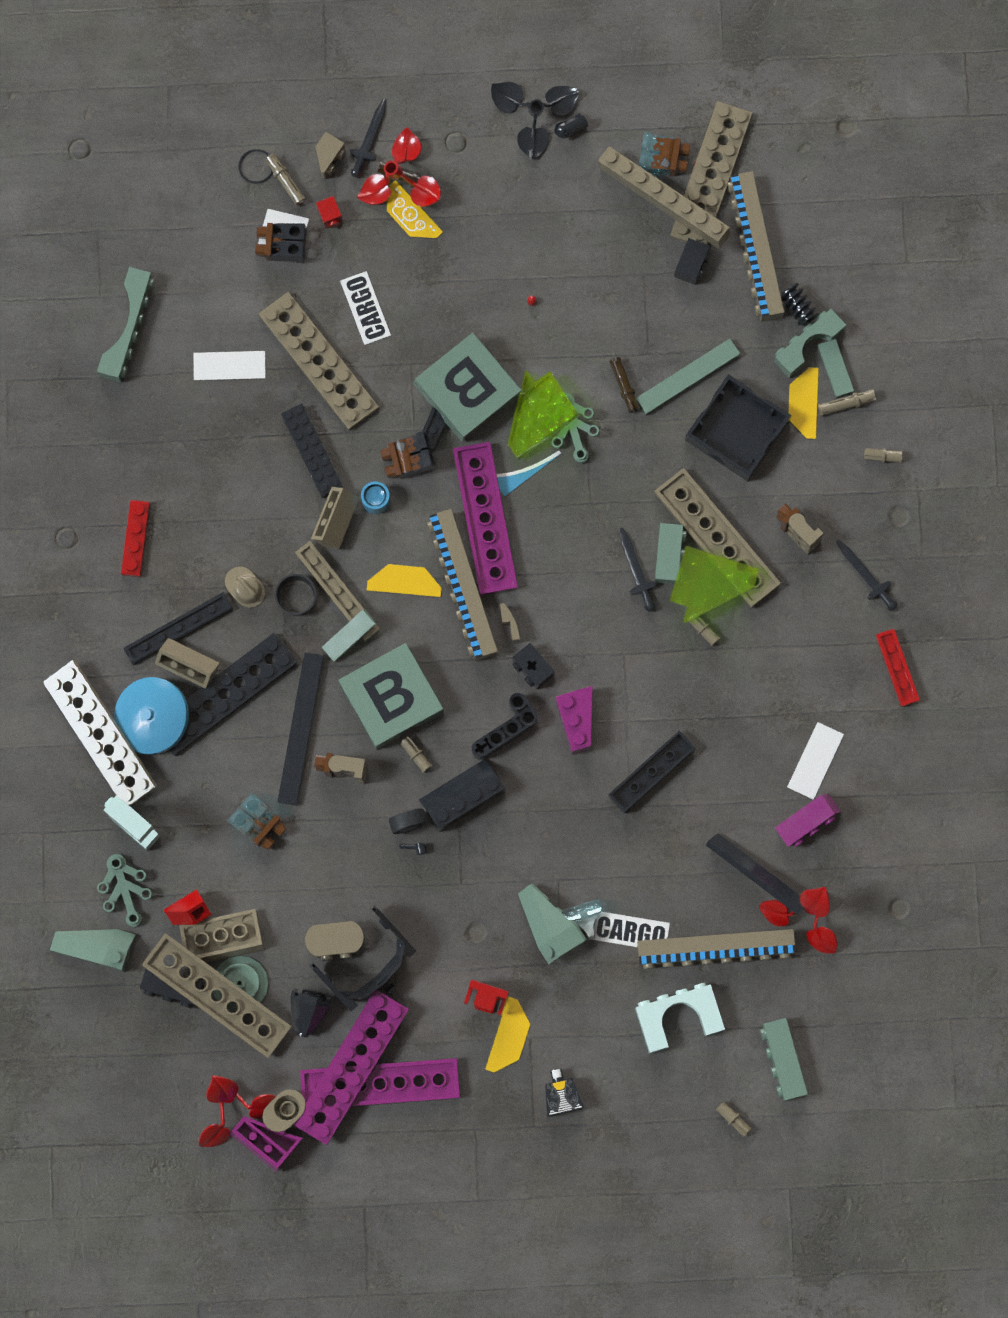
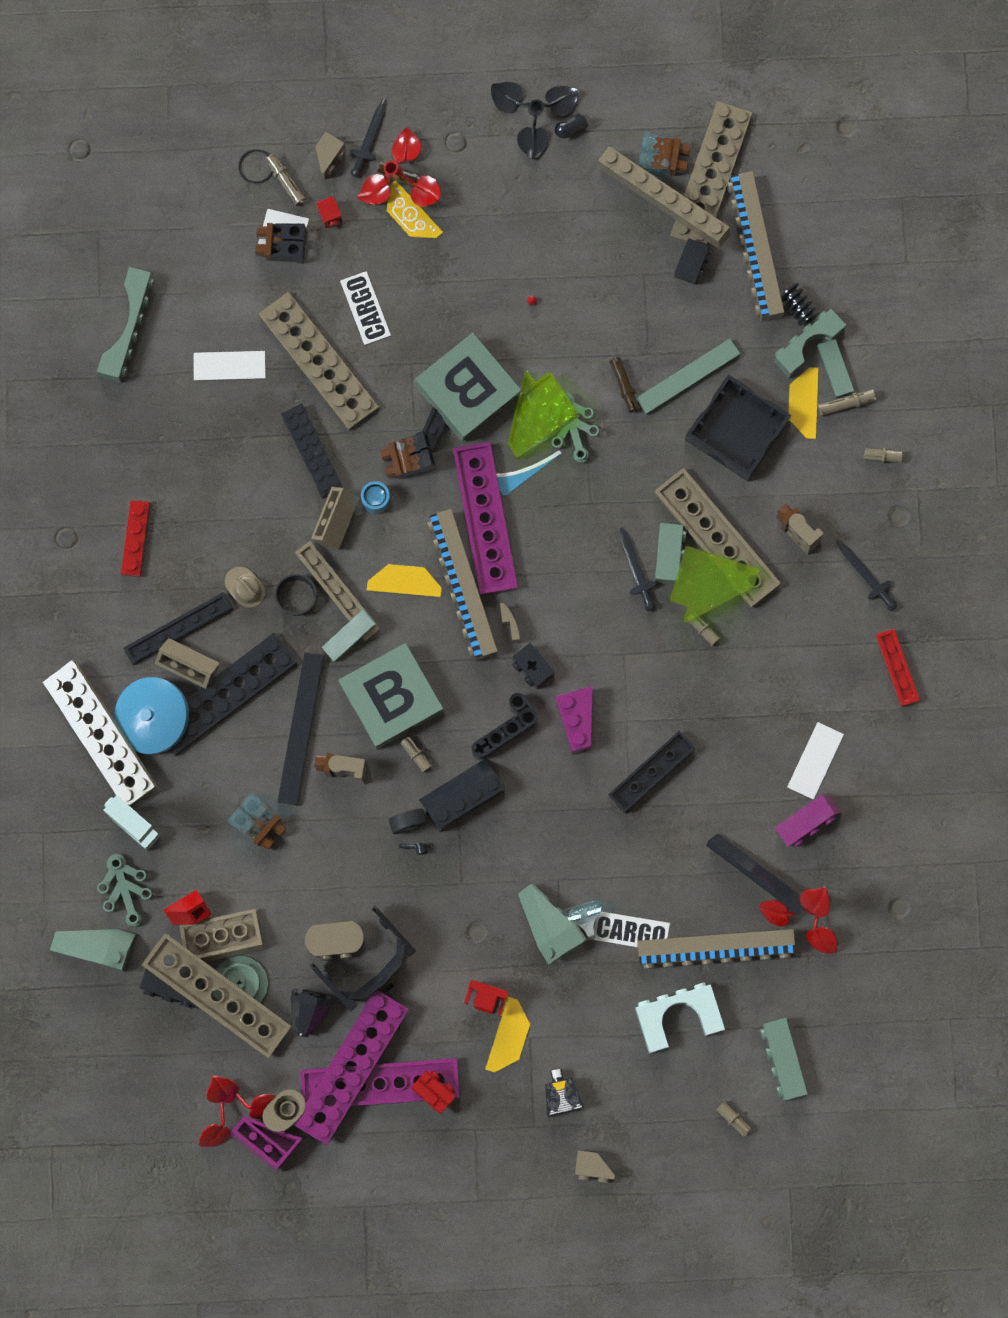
(434, 1092): none -> red brick
(591, 1165): none -> dark tan slope

